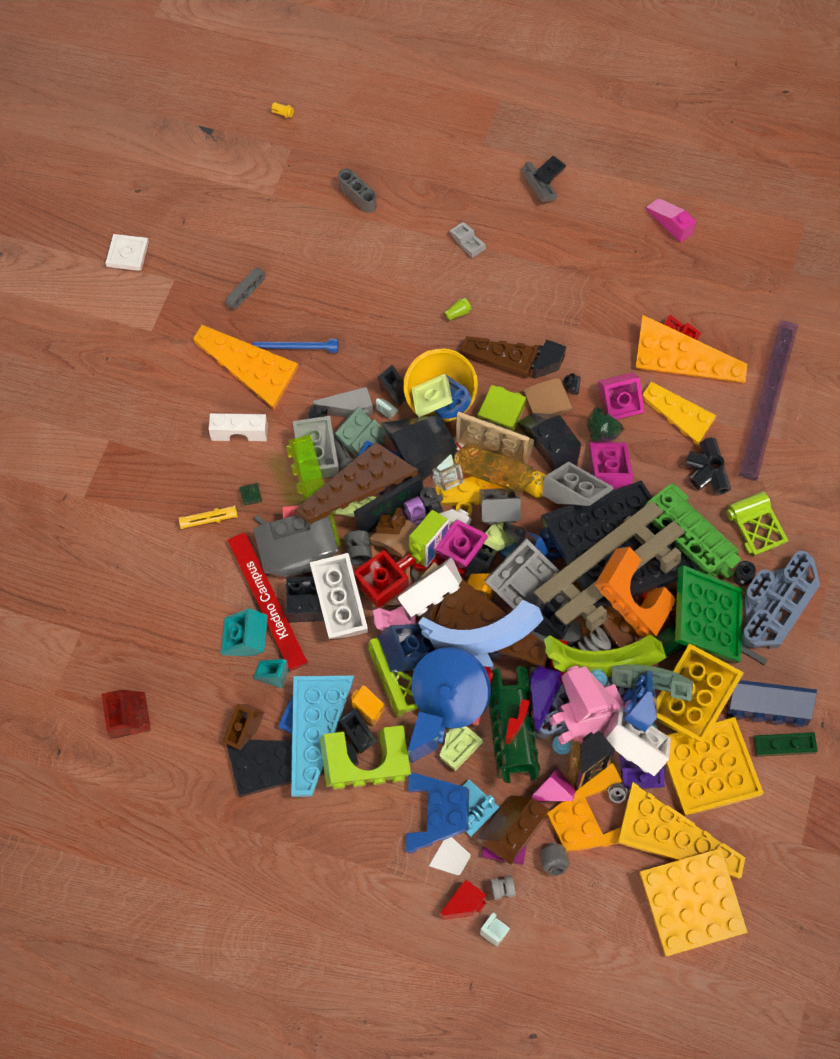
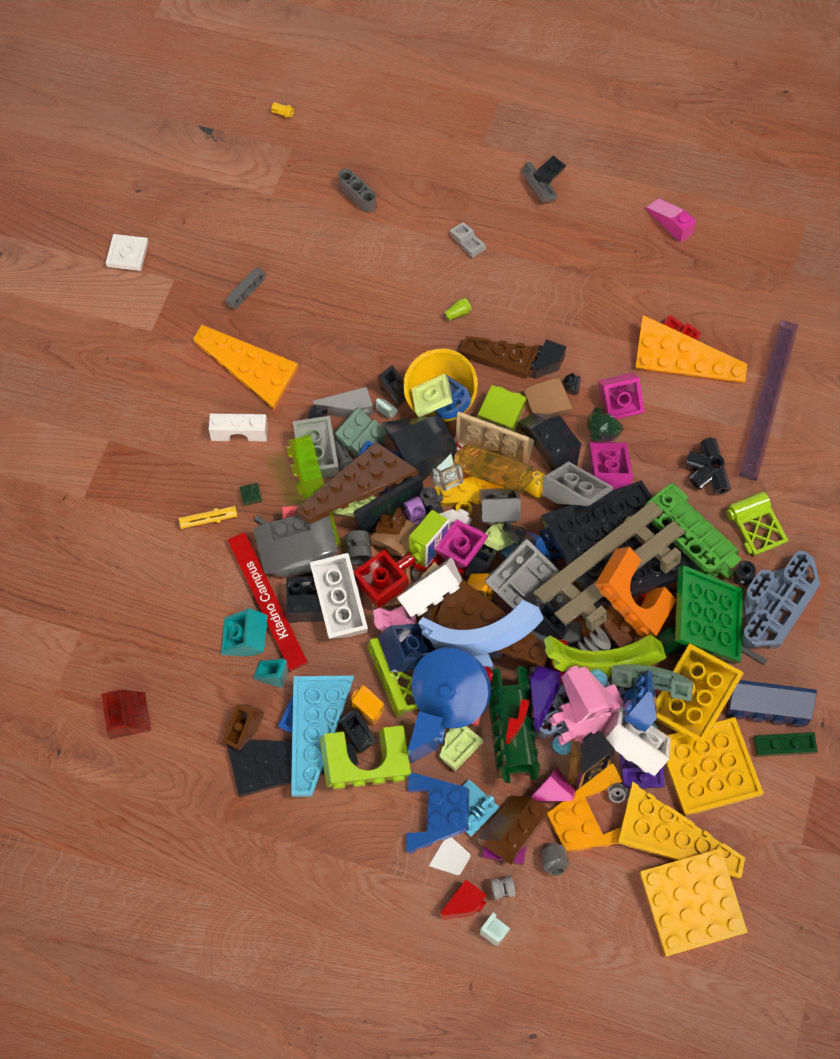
(331, 345): blue piece -> none
(688, 417): yellow wing -> none

